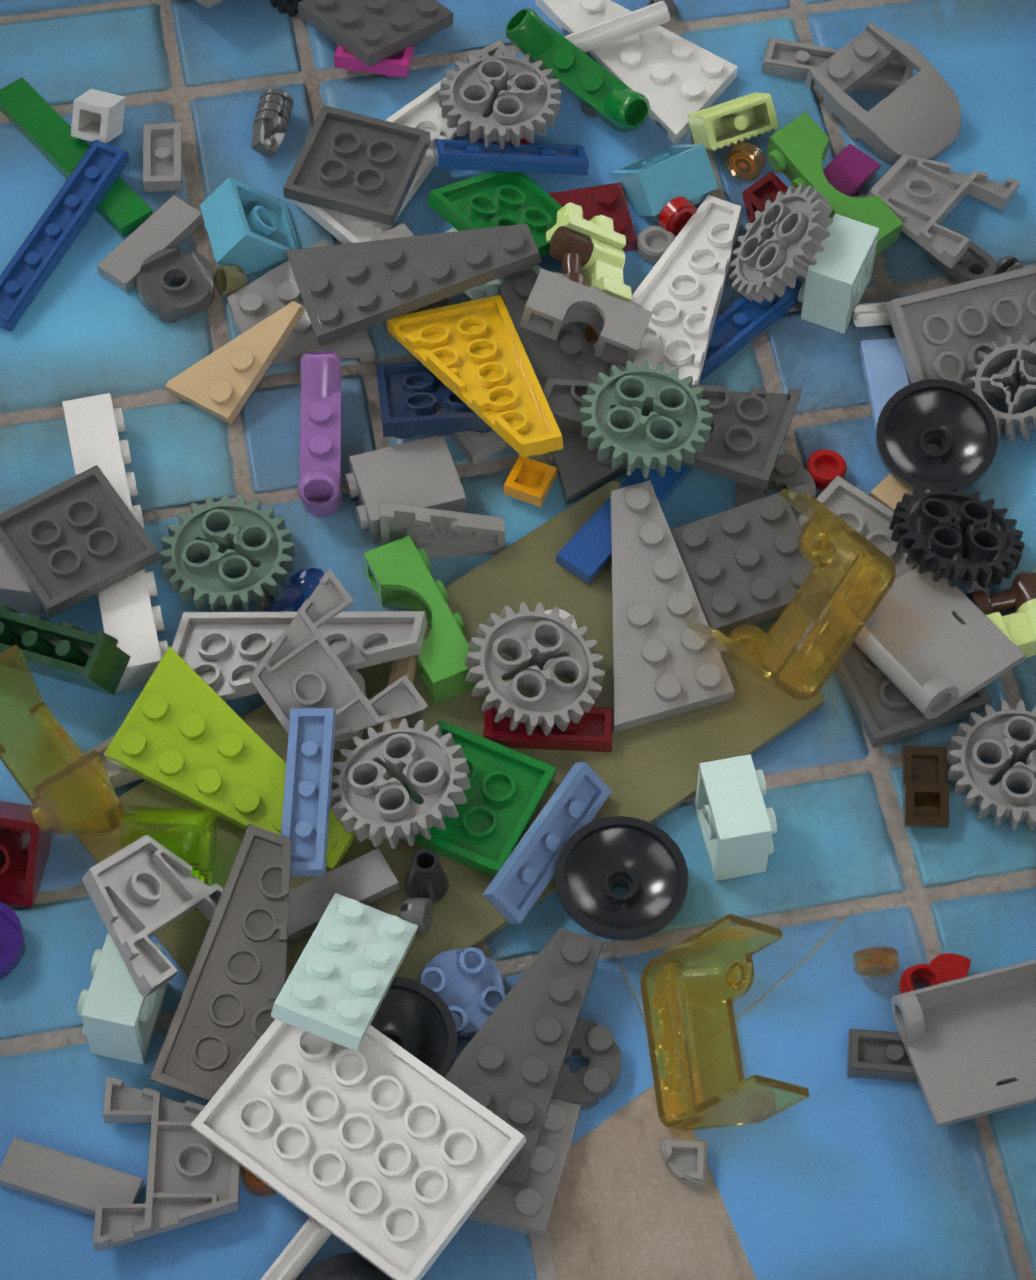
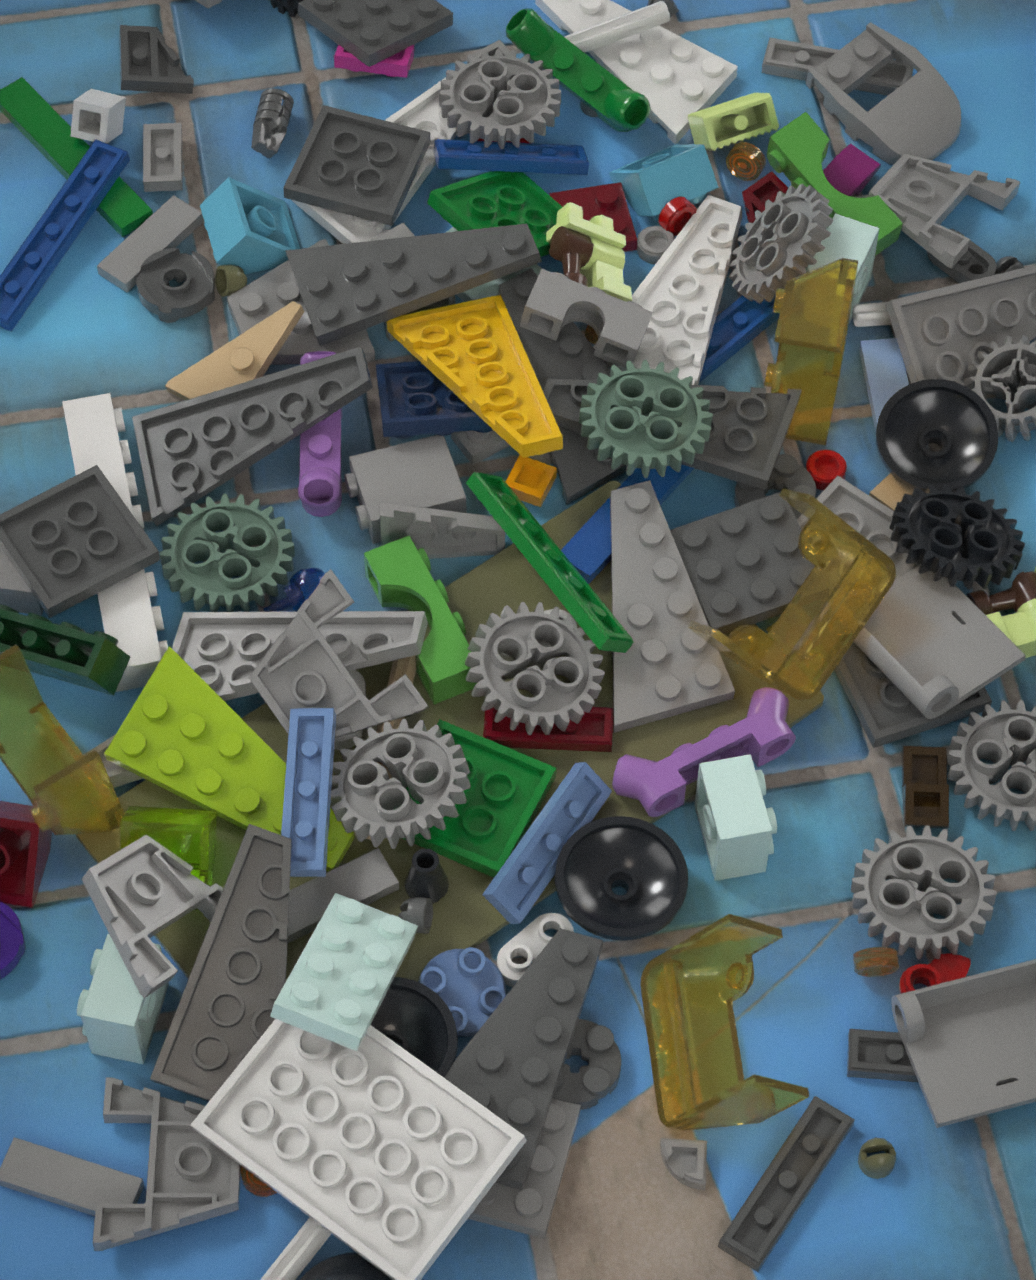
(149, 62): none -> dark grey wing
(218, 435): none -> dark grey wing
(528, 945): none -> white plate
(550, 563): none -> green tile
(663, 783): none -> medium lavender plate
(786, 1184): none -> dark grey tile
(812, 344): none -> clear yellow windscreen
(877, 1165): none -> olive hinge
(911, 922): none -> light grey gear

